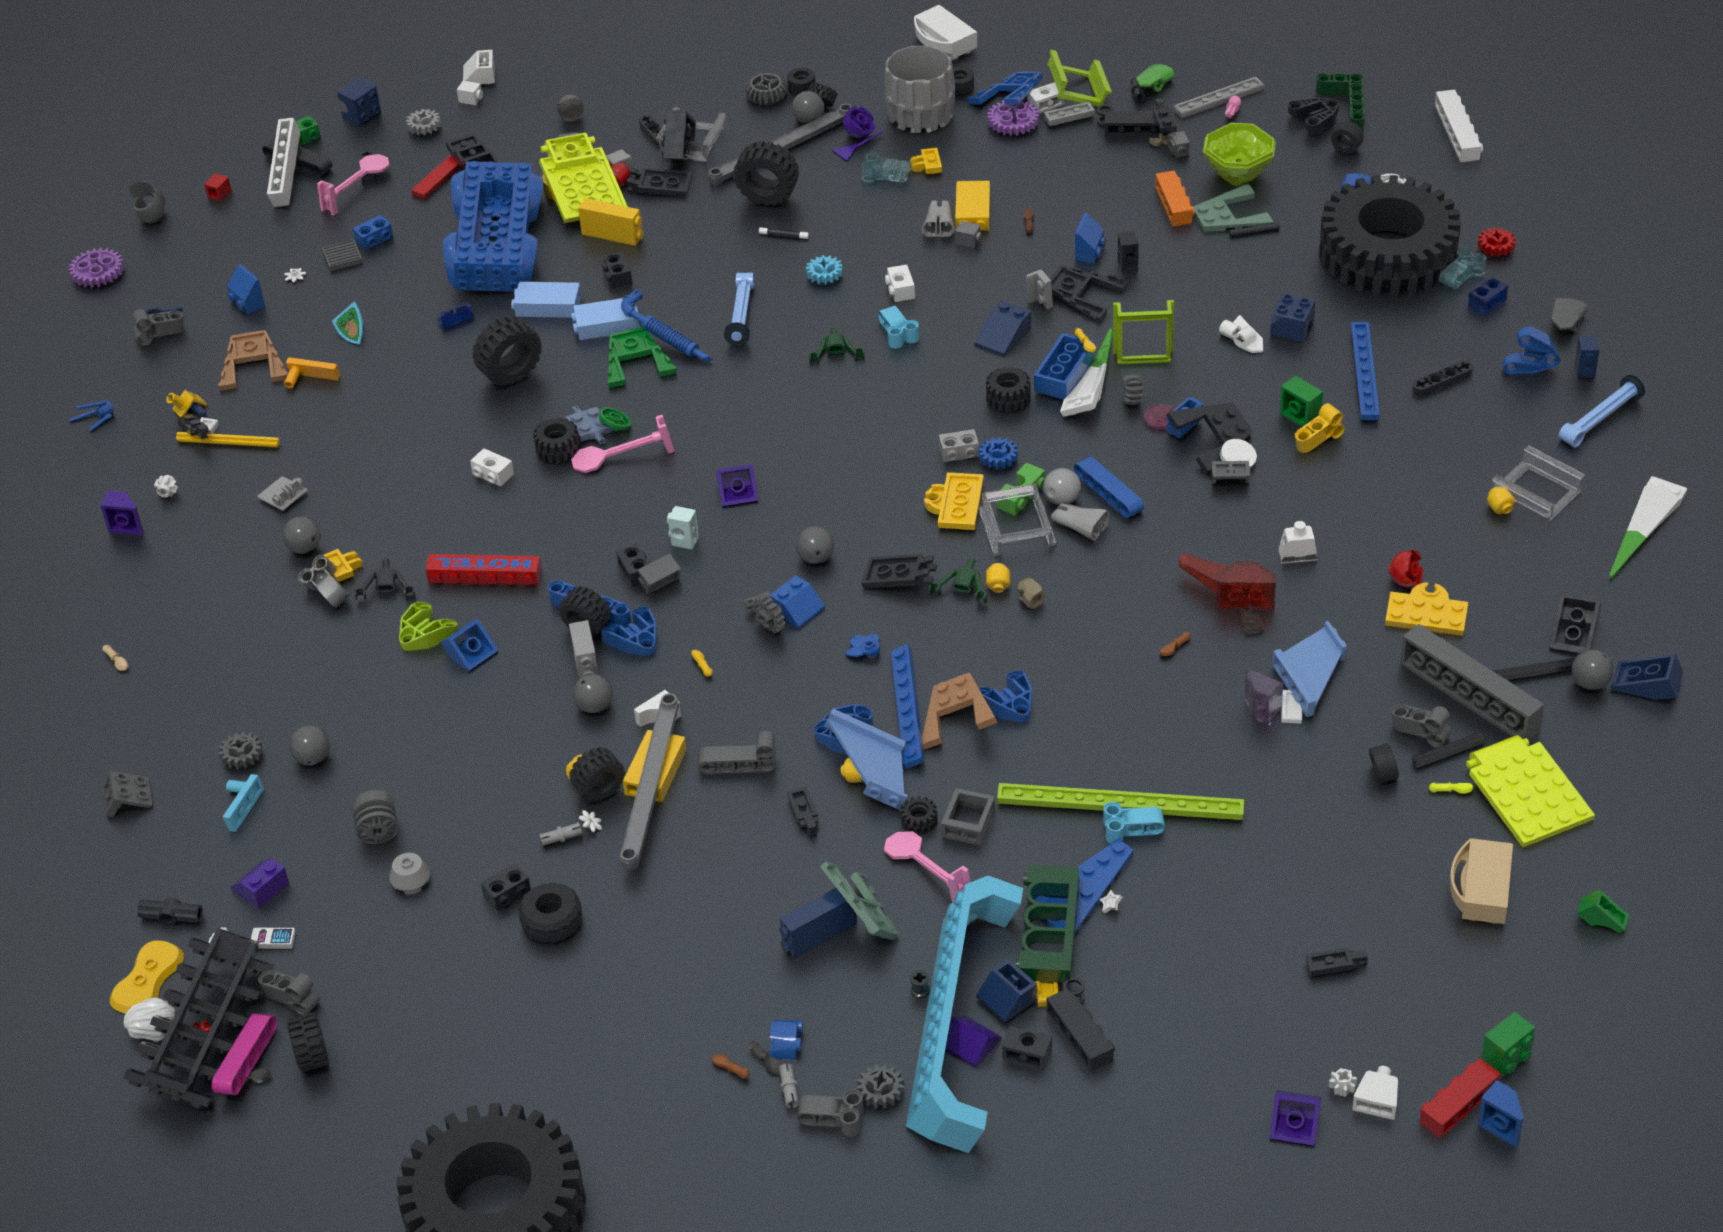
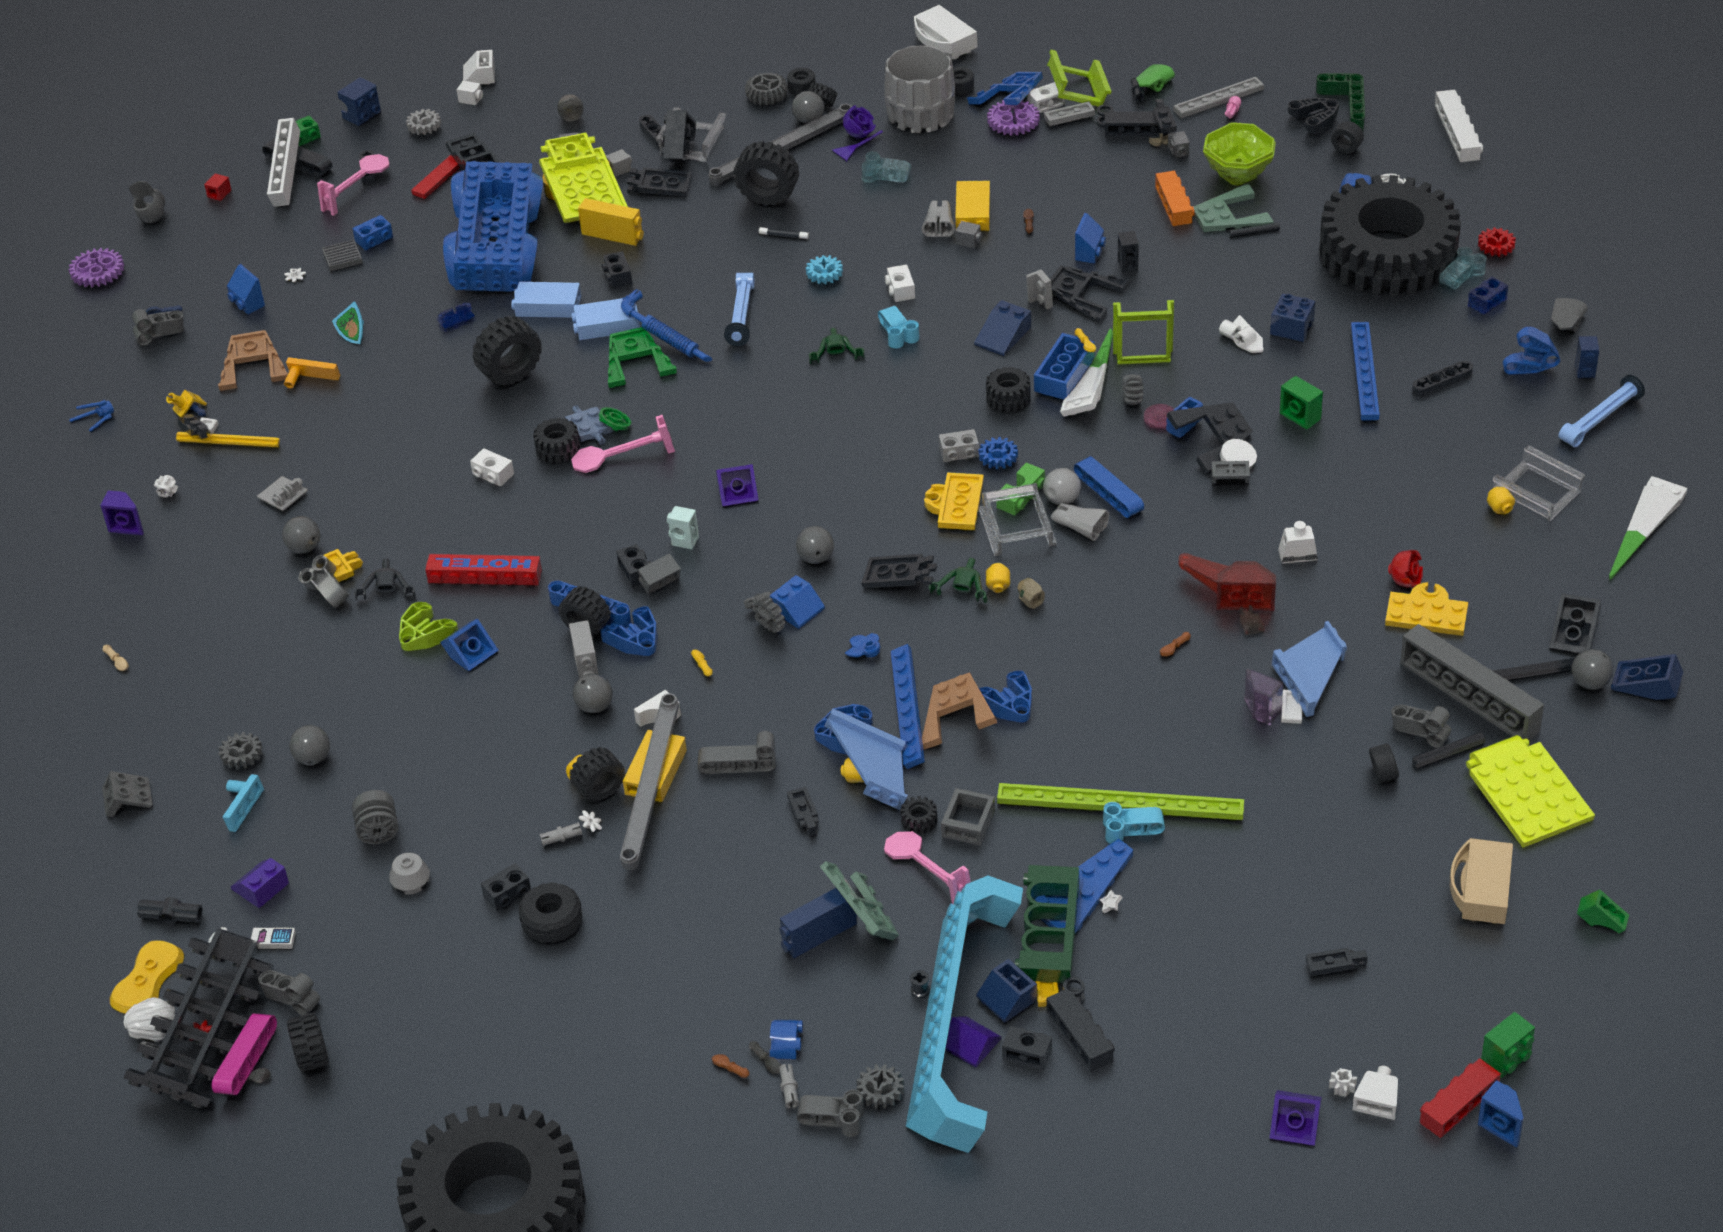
(621, 173): red head -> none
(927, 160): yellow hinge -> none
(1320, 429): yellow piece -> none
(1459, 787): neon yellow piece -> none

